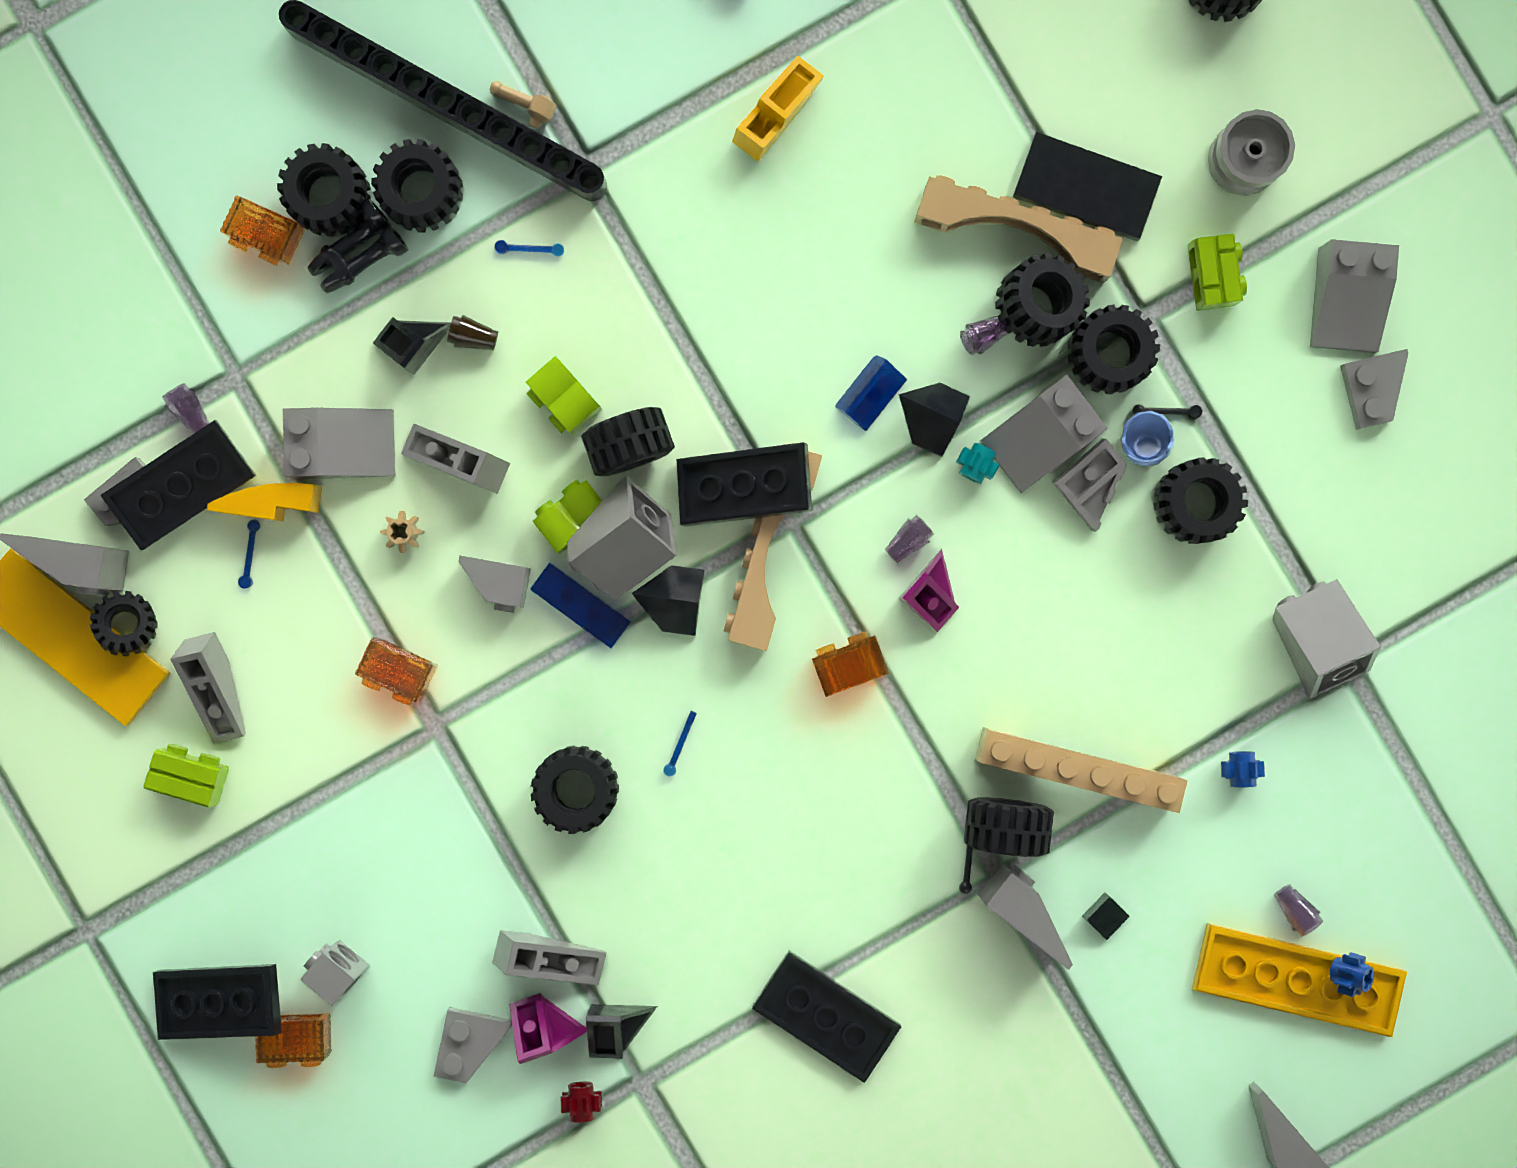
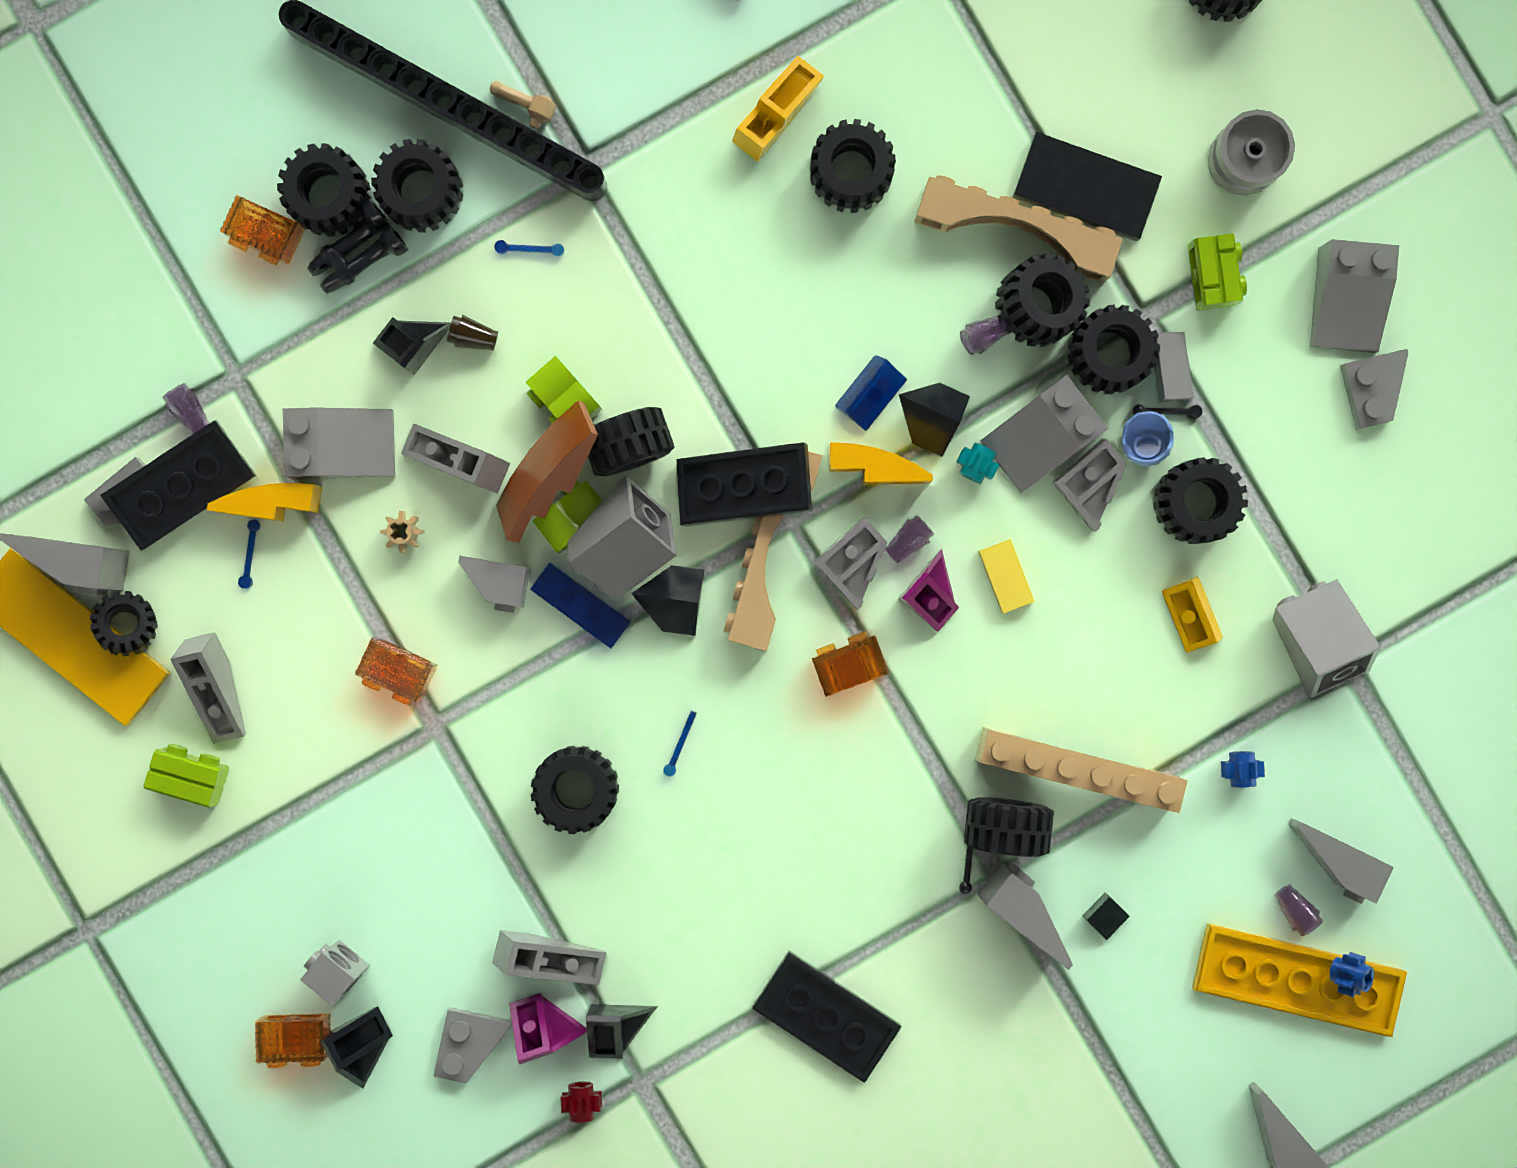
(217, 1002): black tile -> none
(358, 1045): none -> black slope
(546, 468): none -> dark orange slope
(853, 560): none -> light grey wing
(861, 140): none -> black tyre
(877, 465): none -> yellow slope
(1006, 576): none -> light yellow tile
(1173, 368): none -> light grey slope
(1192, 614): none -> yellow slope
(1346, 866): none -> light grey slope

